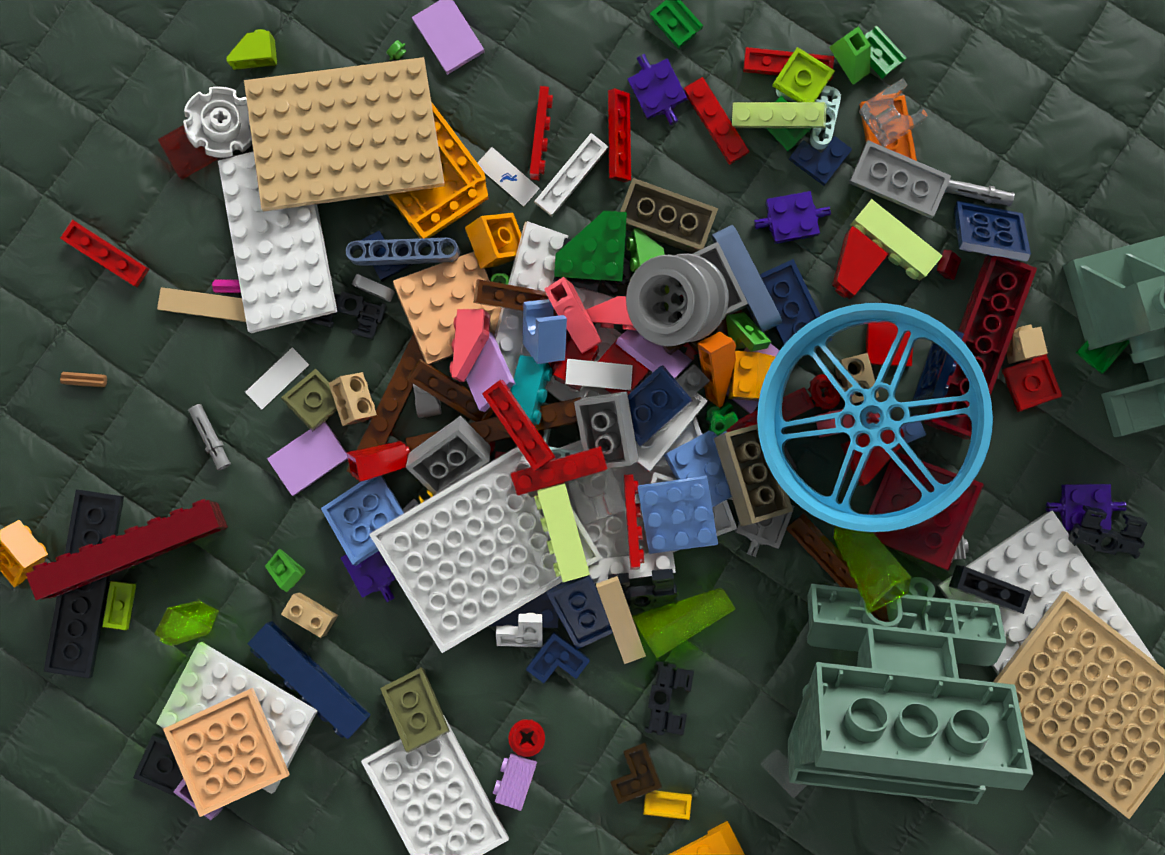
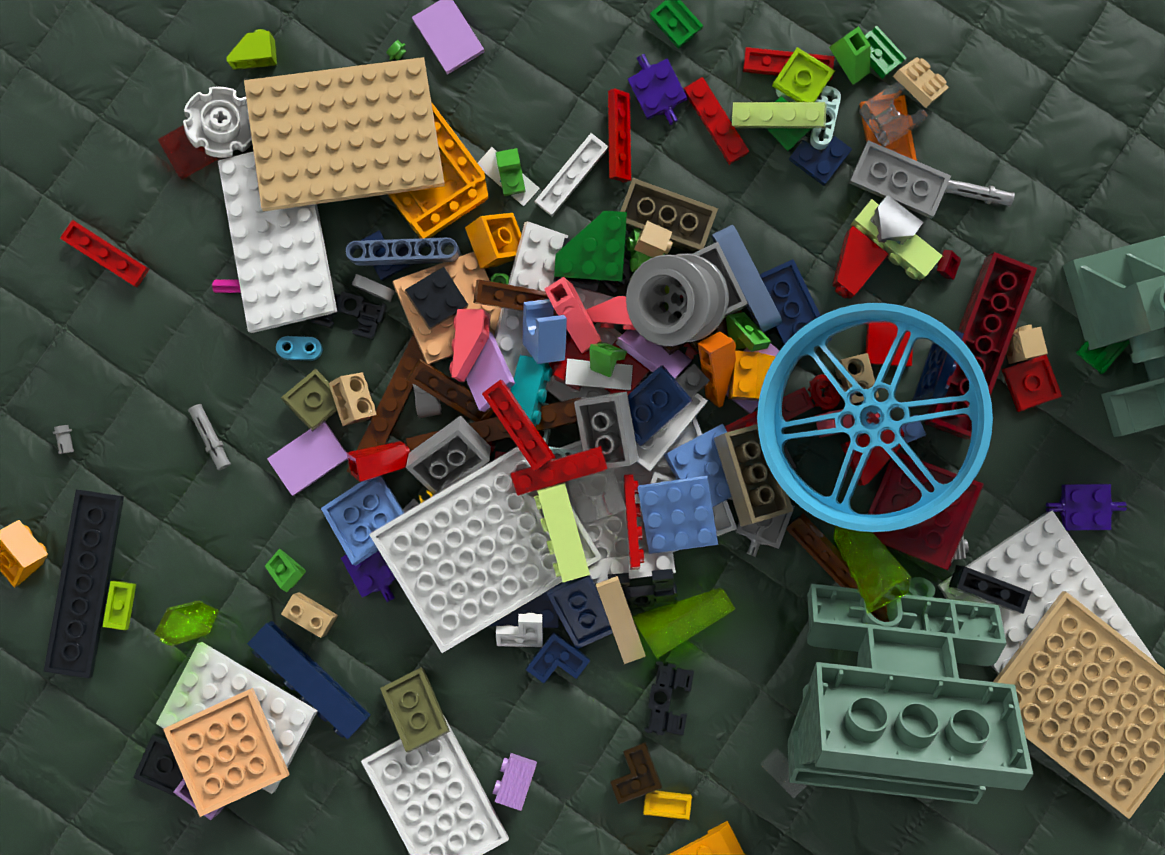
(63, 439): none -> light grey pin
(83, 379): medium nougat axle -> none
(125, 550): dark red brick -> none
(201, 304): tan tile -> none
(277, 378): white sticker -> none
(298, 348): none -> medium azure plate
(436, 298): none -> black plate
(510, 172): none -> bright green slope
(515, 737): red gear -> none
(540, 143): red plate -> none
(604, 357): none -> bright green slope
(653, 240): none -> tan brick
(719, 419): green piece -> none
(792, 217): dark purple plate -> none
(894, 221): none -> slope
(921, 81): none -> tan plate
(991, 231): dark blue plate -> none
(1092, 533): black piece -> none

